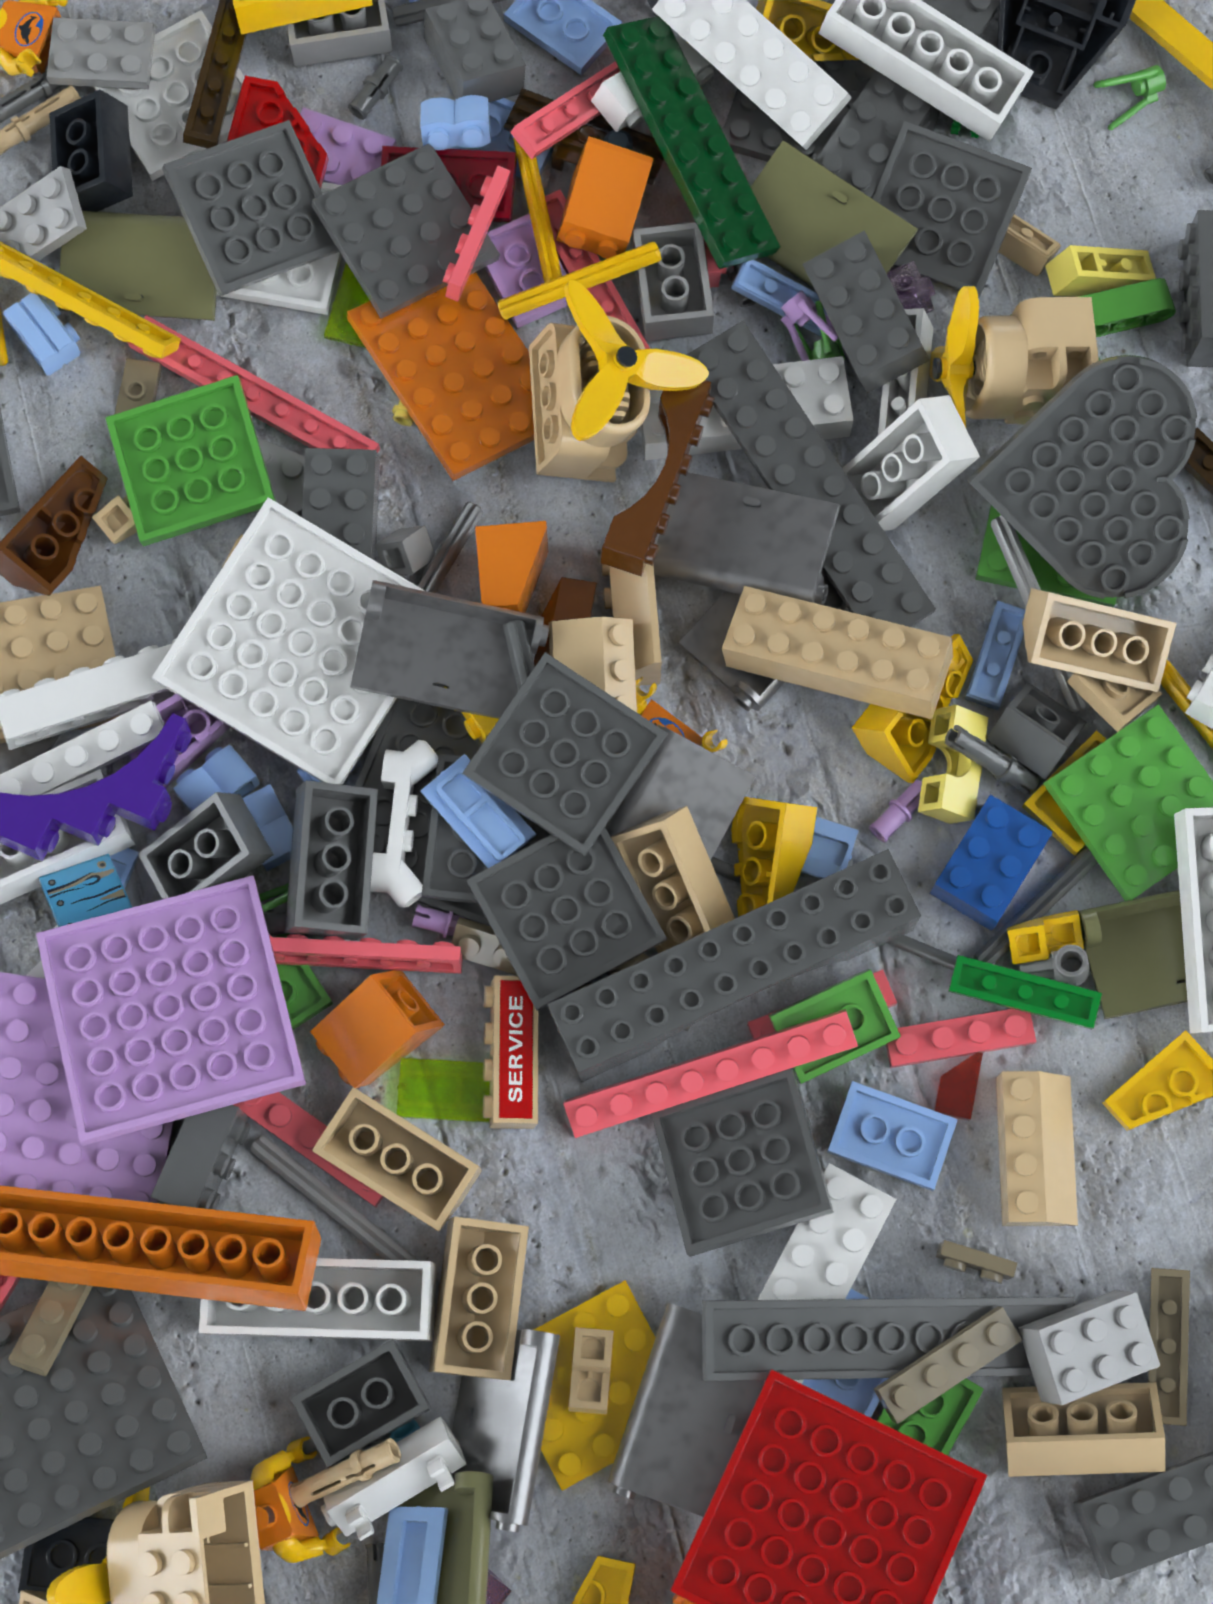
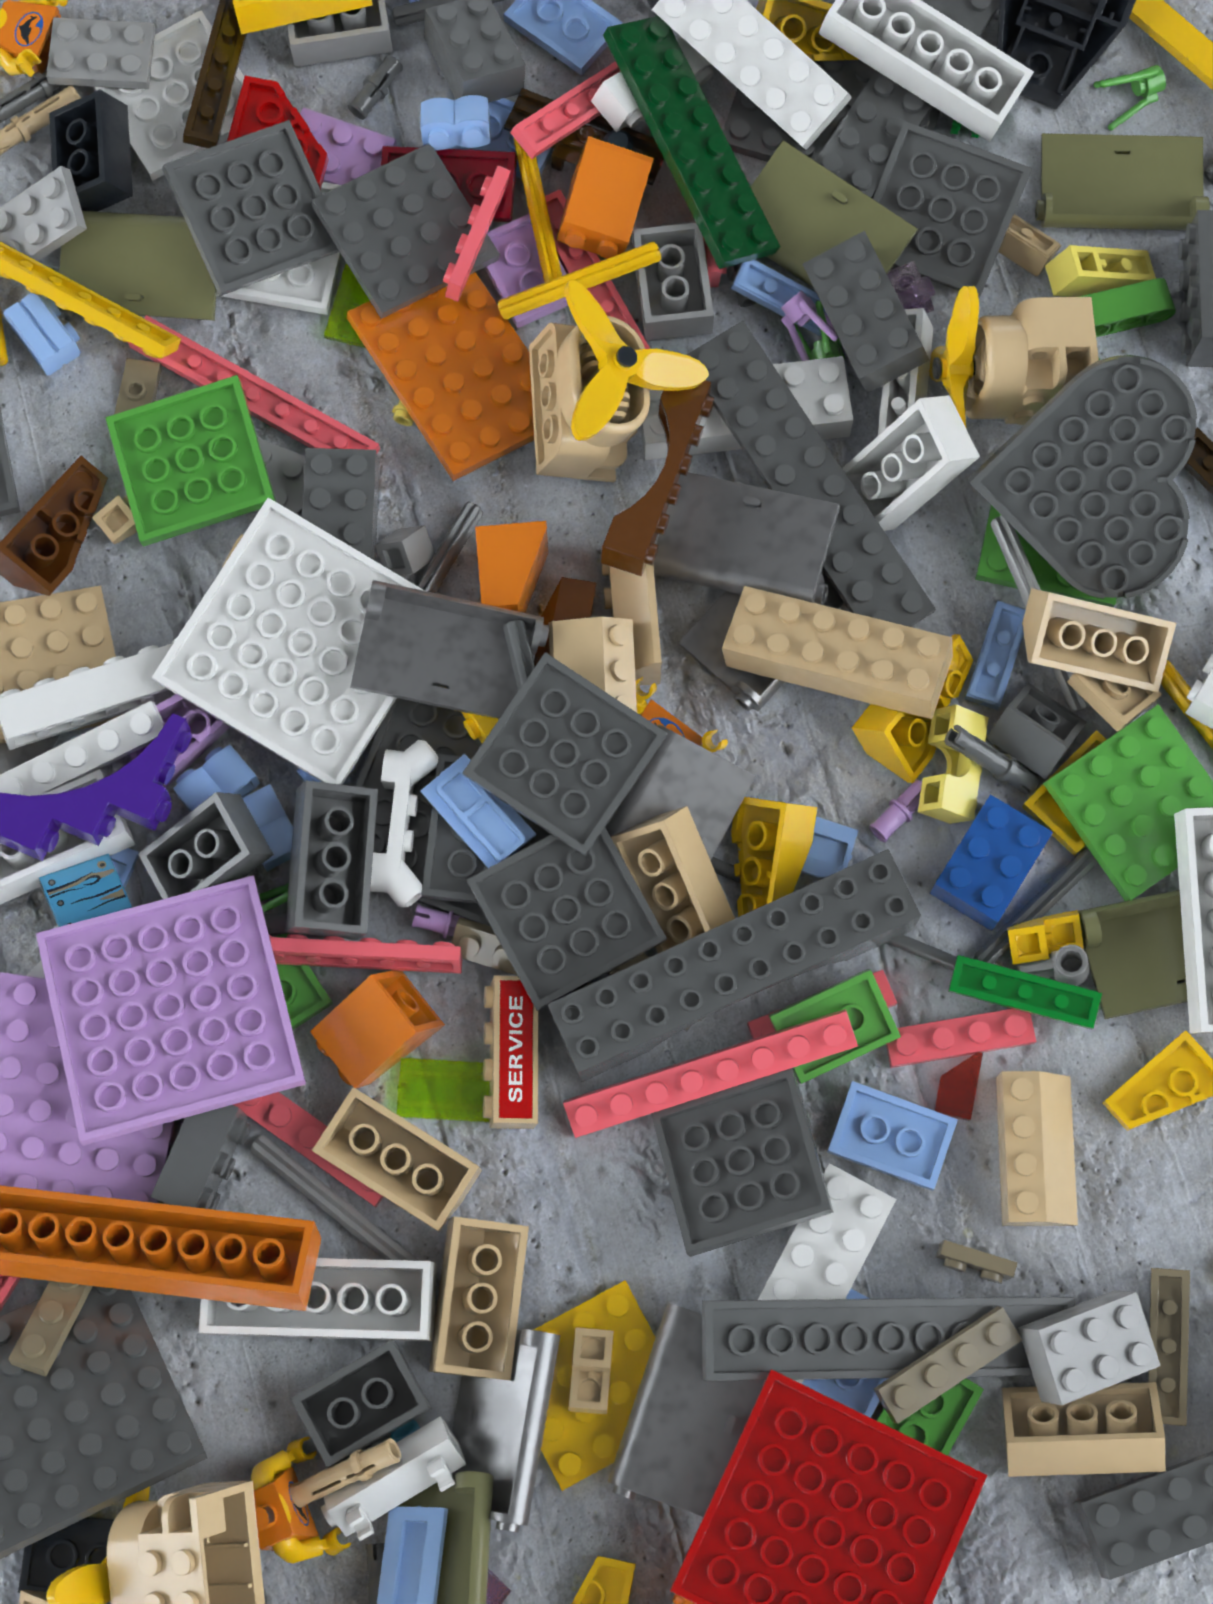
(1120, 181): none -> olive door

